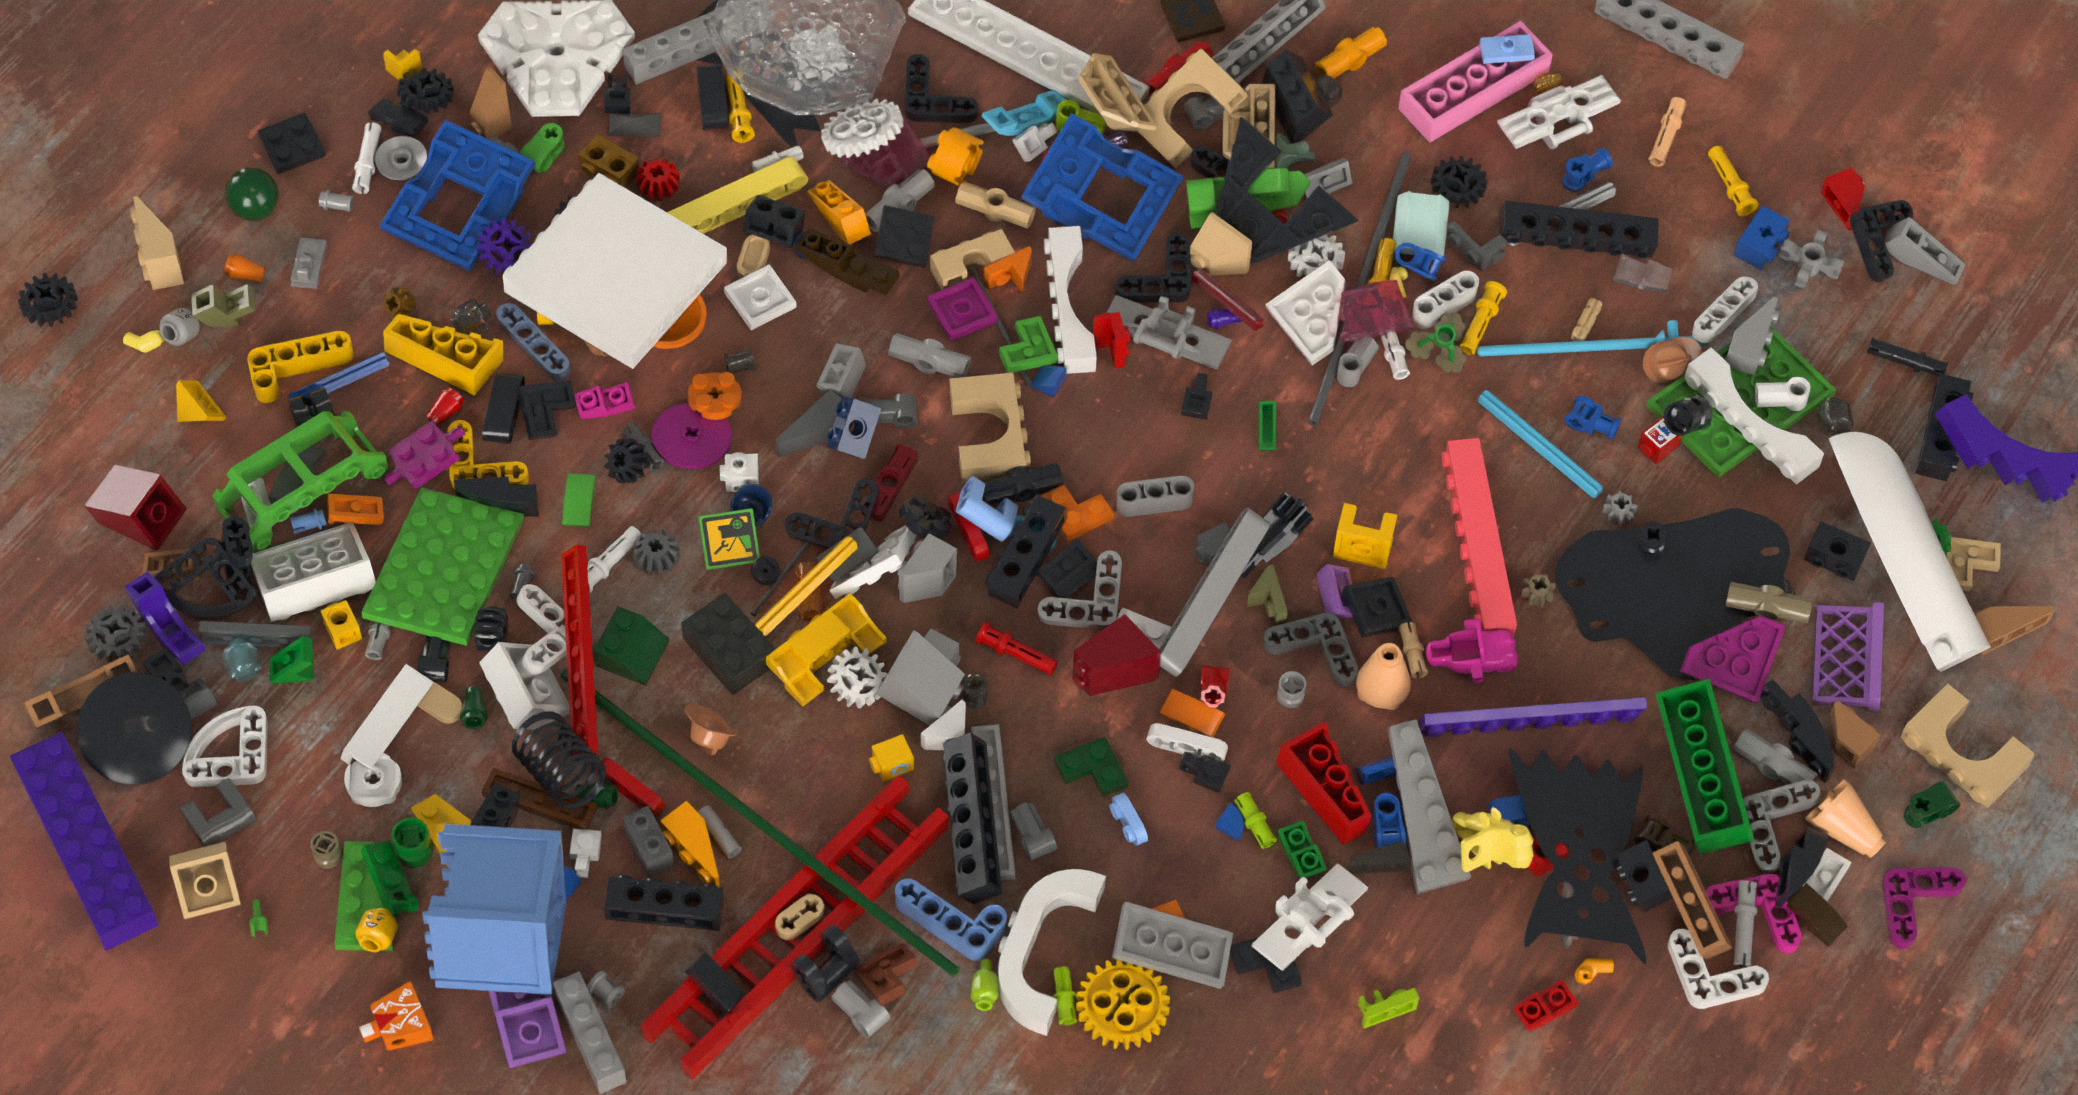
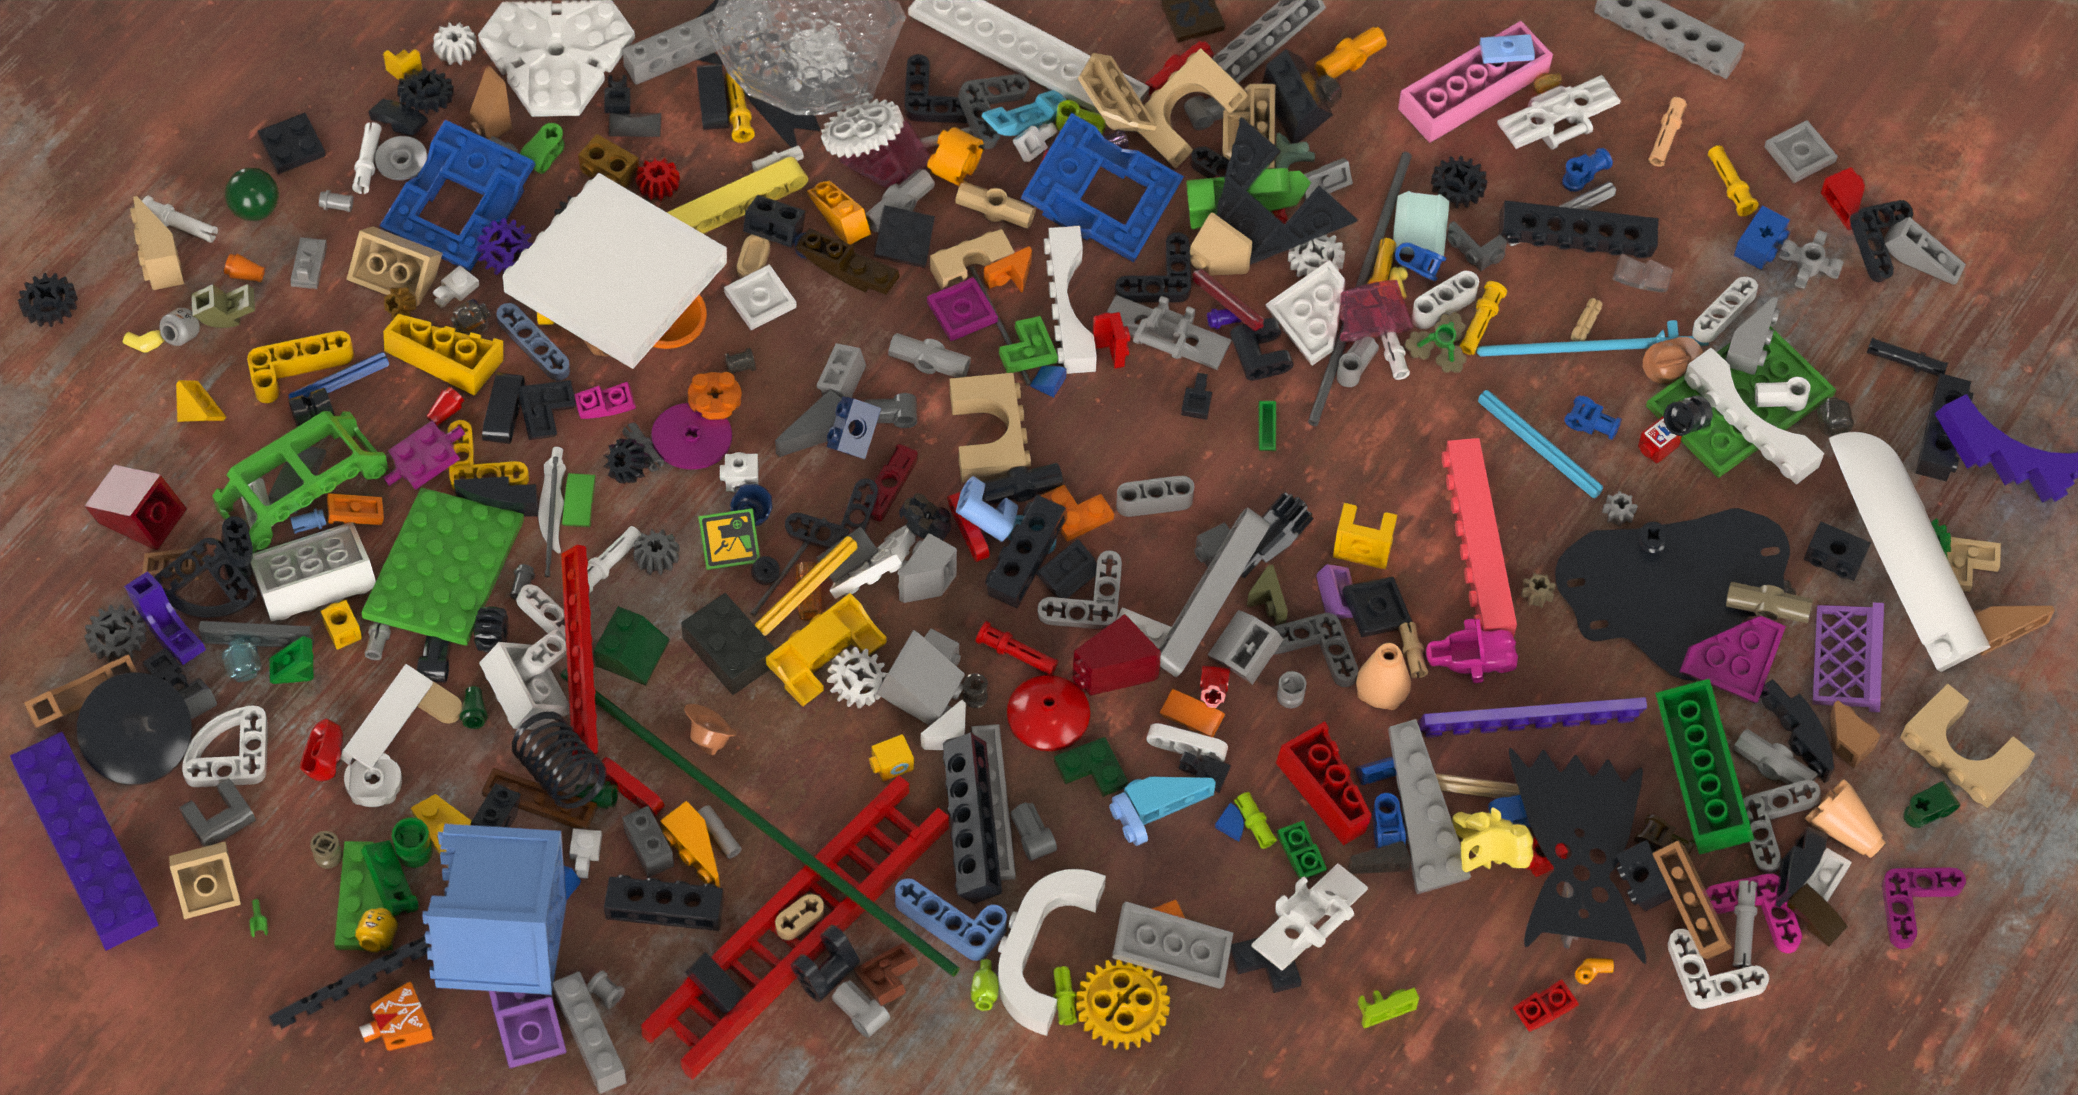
(169, 216): none -> white pin
(322, 751): none -> red piece
(339, 989): none -> black wing
(392, 262): none -> tan slope
(455, 43): none -> white gear
(456, 284): none -> white plate
(543, 512): none -> white sword
(551, 516): none -> dark grey piece
(984, 98): none -> dark grey beam
(1048, 726): none -> red dish
(1165, 795): none -> medium azure slope
(1246, 646): none -> light grey slope
(1253, 362): none -> black connector
(1476, 786): none -> tan axle
(1800, 151): none -> light grey plate

